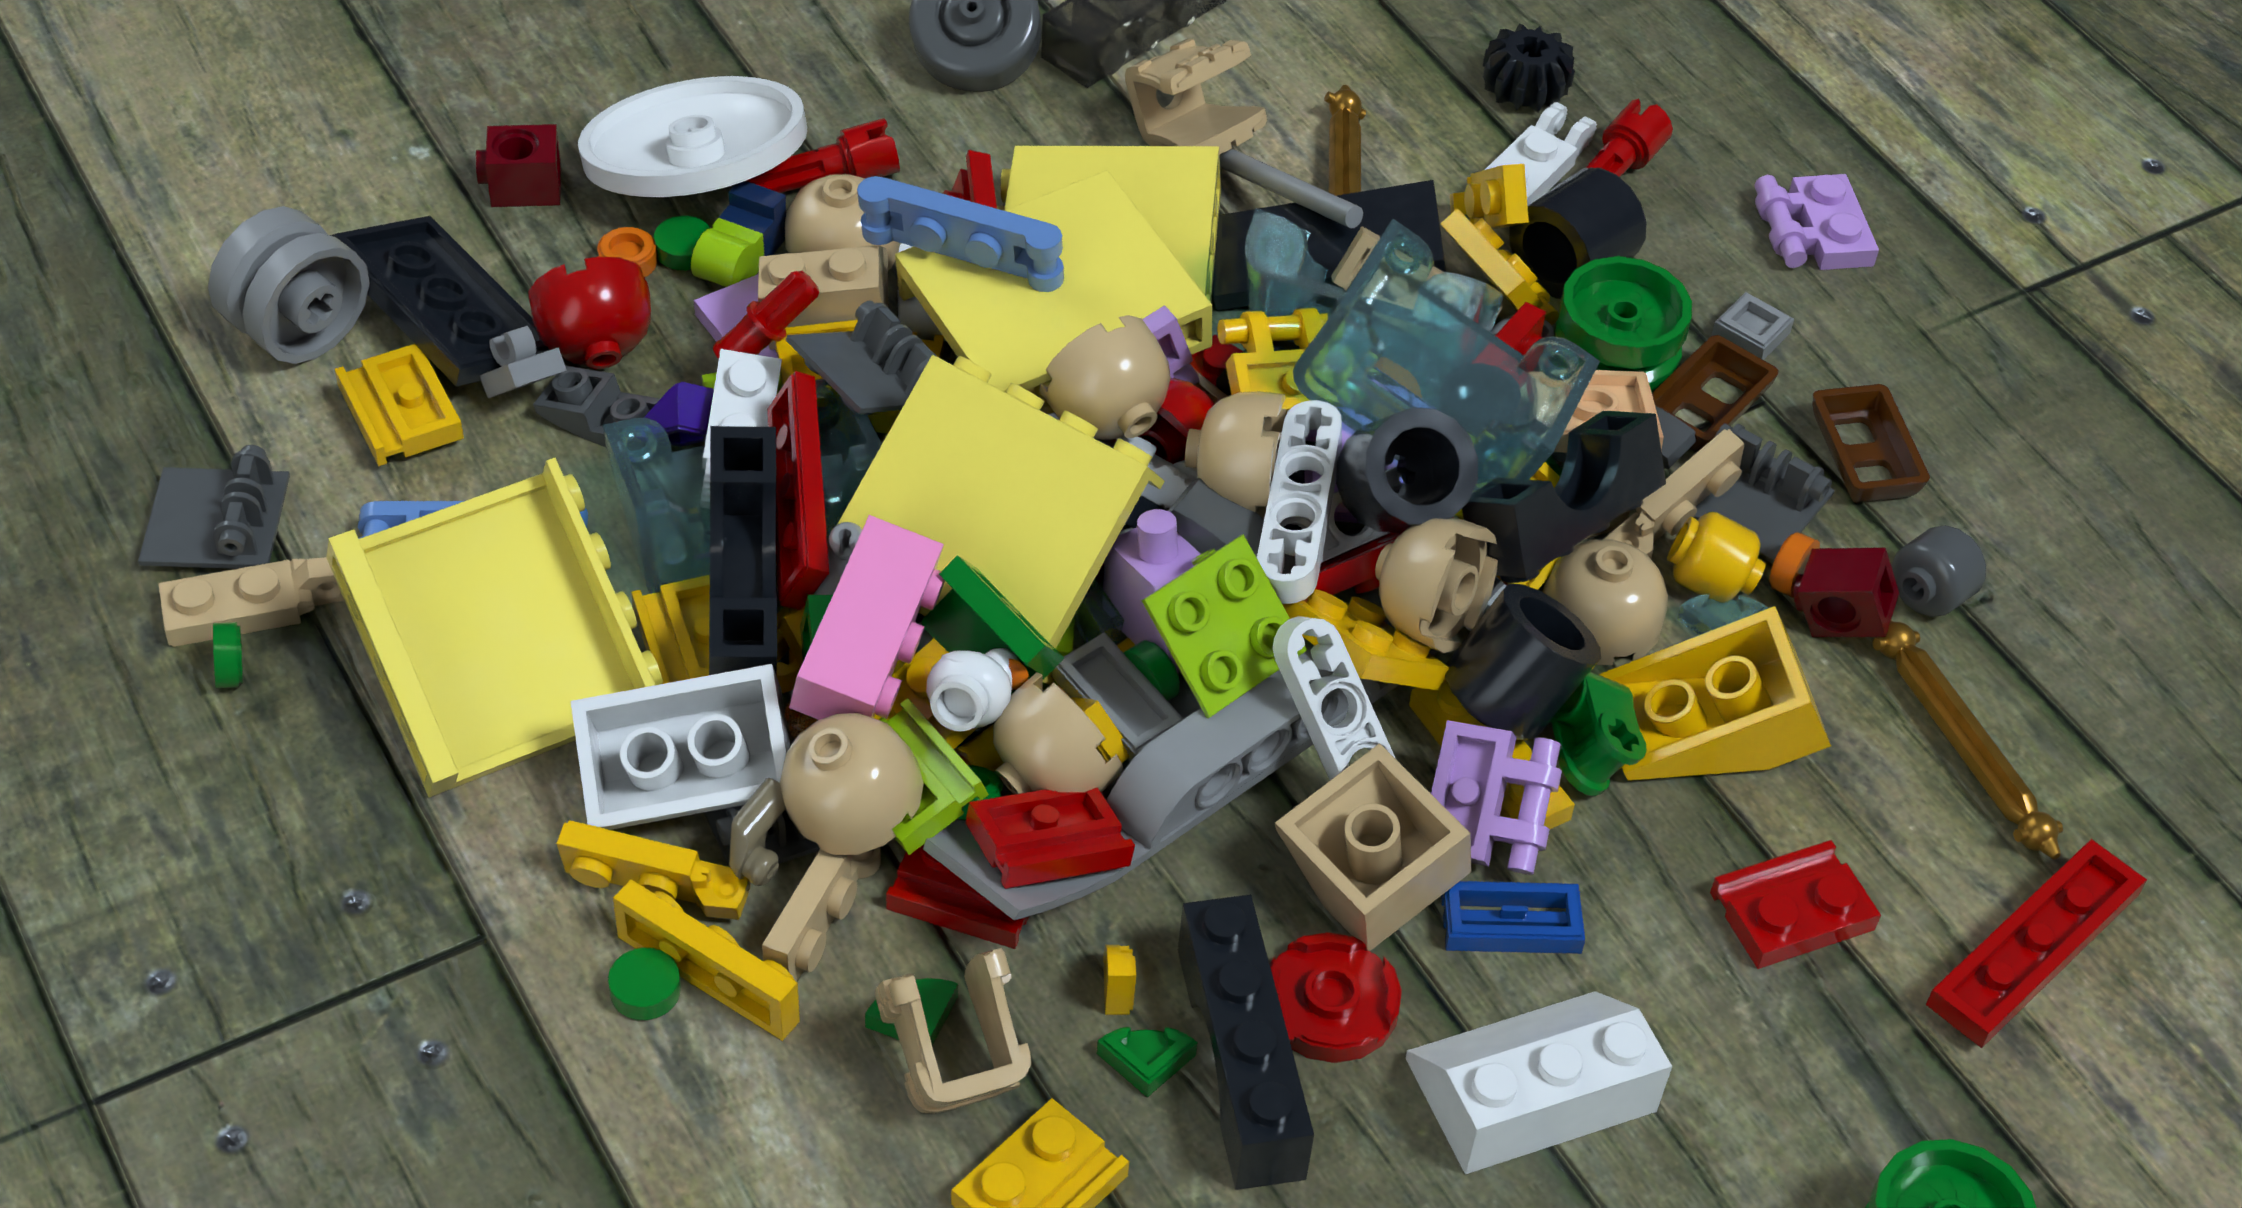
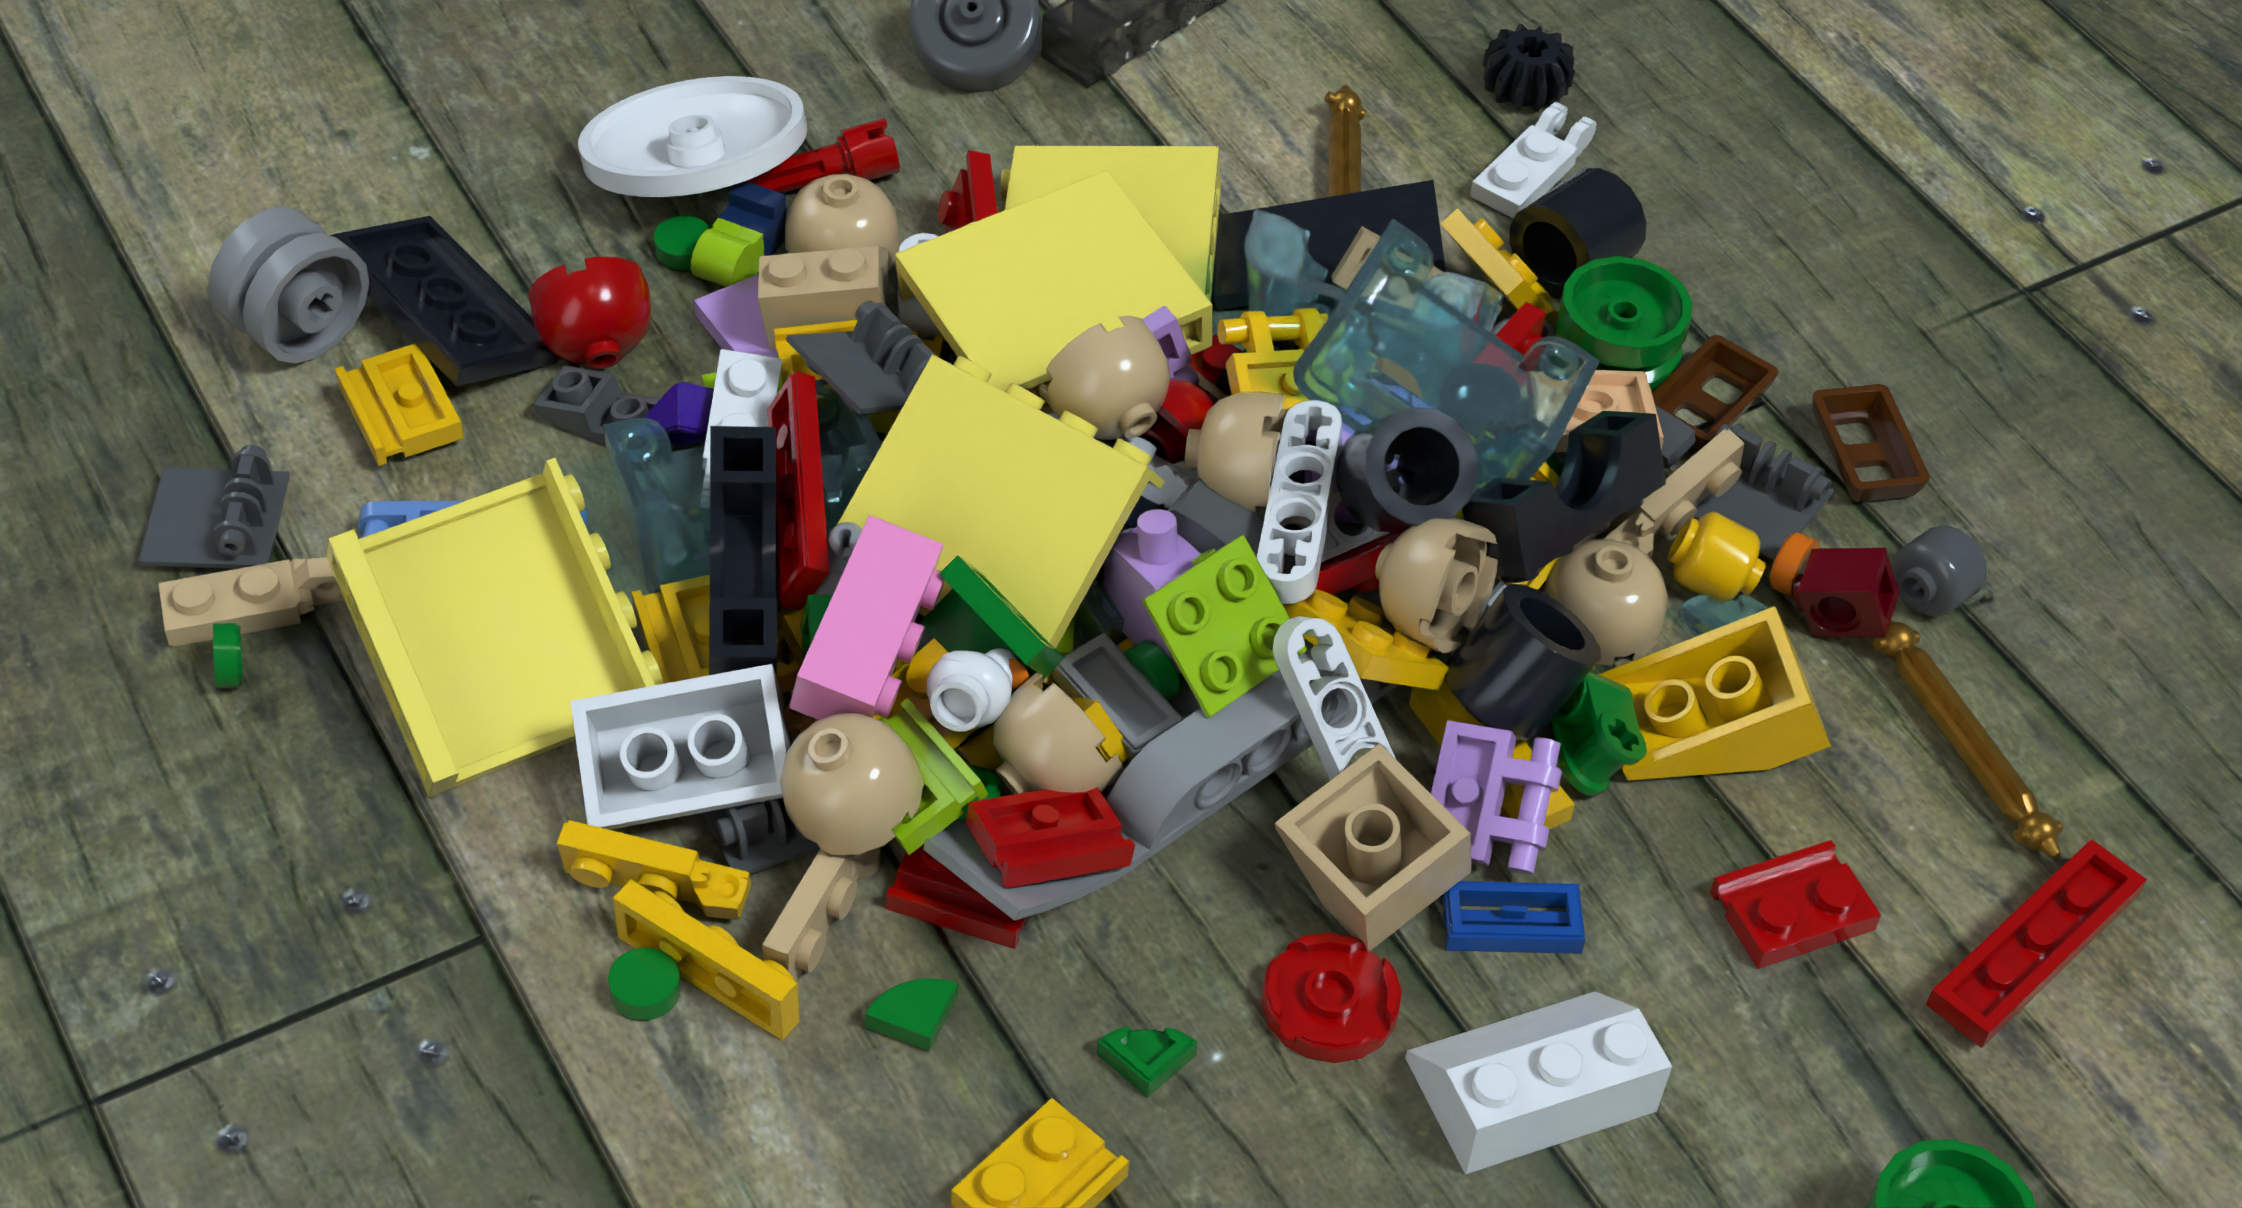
(519, 363): light grey tile -> none
(521, 165): dark red brick -> none
(631, 245): orange tile -> none
(749, 831): dark tan arm -> none
(770, 317): red axle -> none
(961, 230): medium blue plate -> none
(985, 979): tan piece -> none
(1119, 979): yellow tile -> none
(1188, 117): tan piece -> none
(1258, 1081): black arch -> none
(1291, 188): light grey bar -> none
(1495, 196): yellow hinge -> none
(1633, 138): red piece -> none
(1754, 325): light grey tile -> none
(1829, 219): lavender plate -> none

